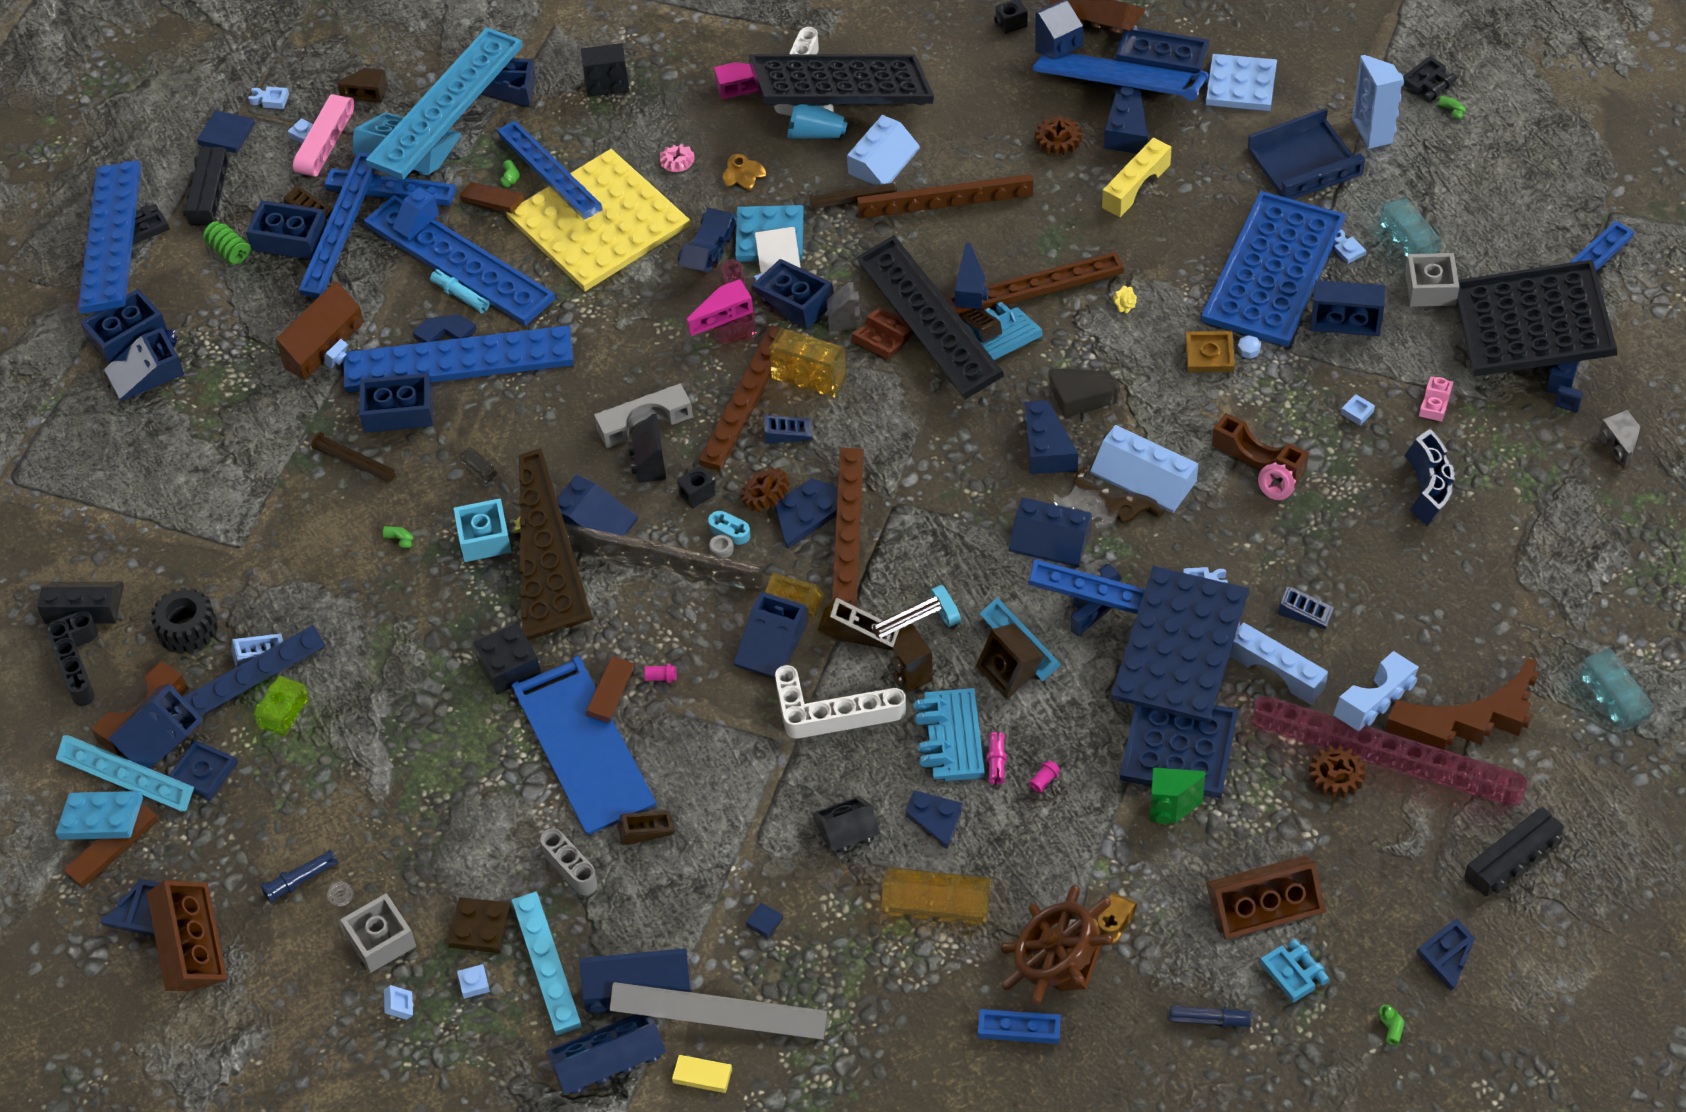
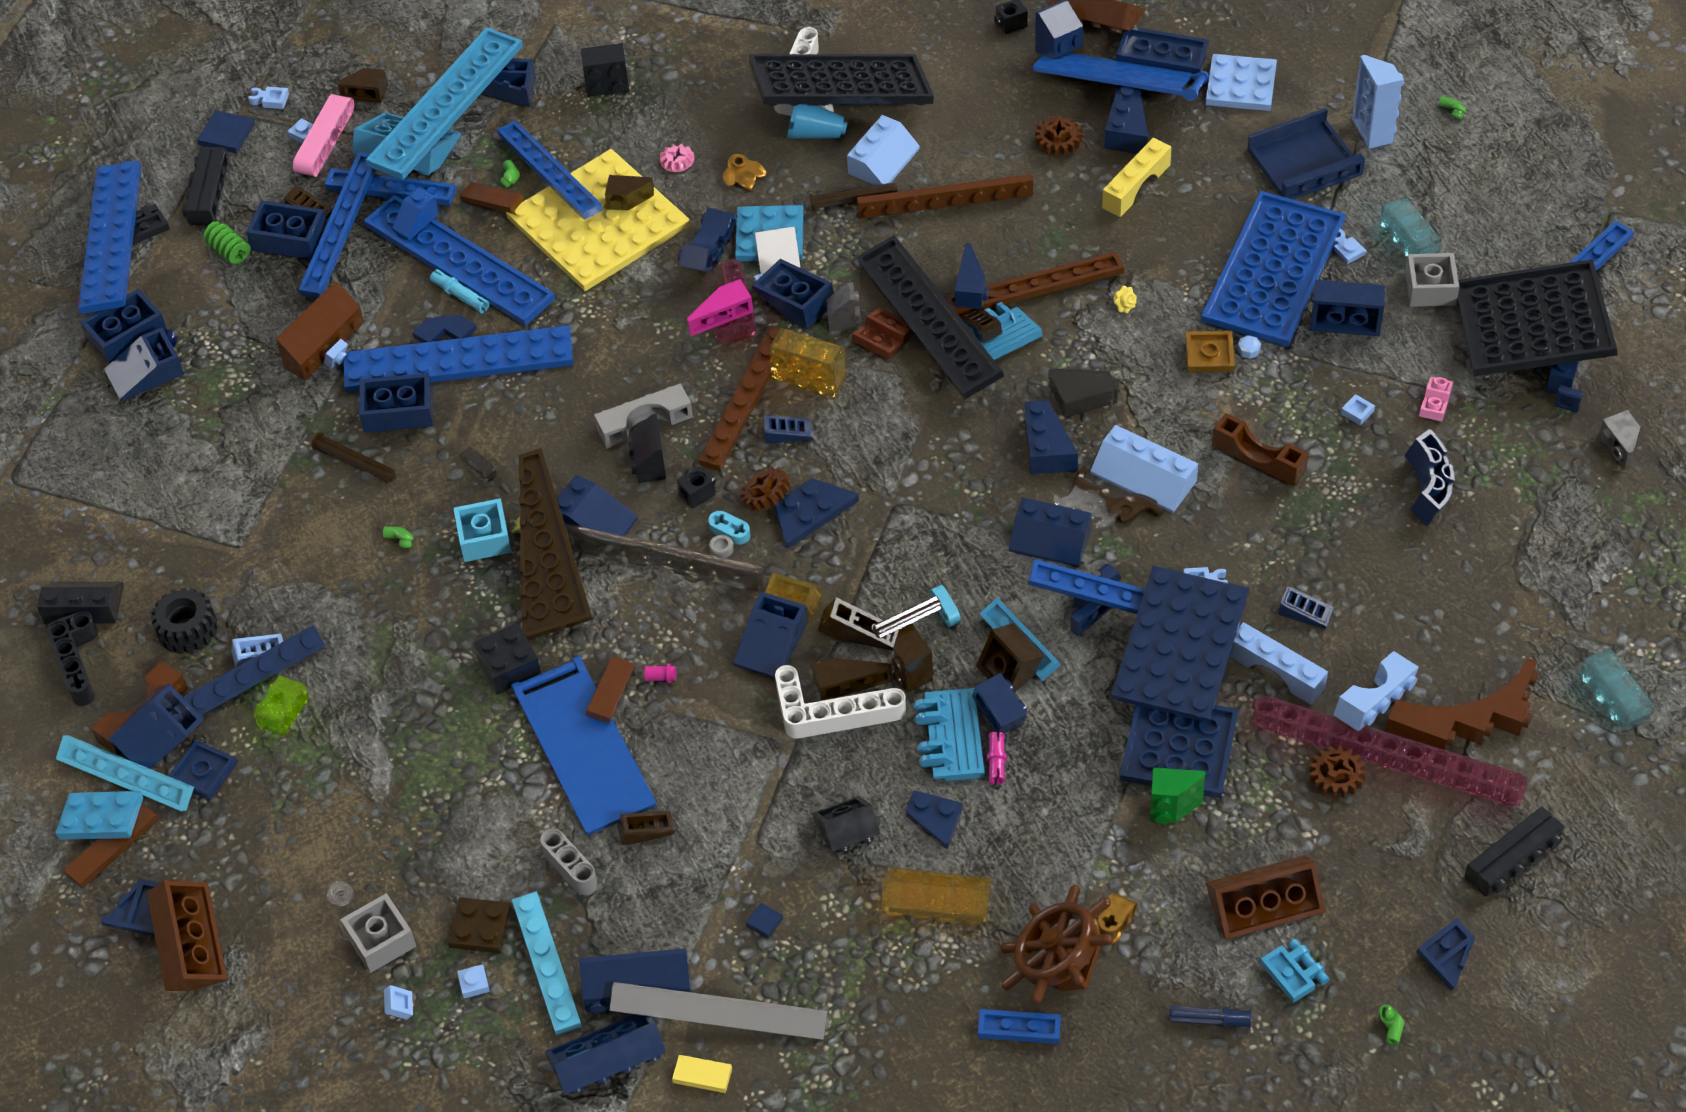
(288, 881): dark blue pin -> none
(627, 191): none -> dark brown slope
(734, 80): dark pink slope -> none
(846, 676): none -> dark brown slope
(848, 525): reddish brown plate -> none
(999, 704): none -> dark blue brick
(1044, 776): dark pink pin -> none
(1276, 491): bright pink gear -> none
(1425, 74): black plate -> none

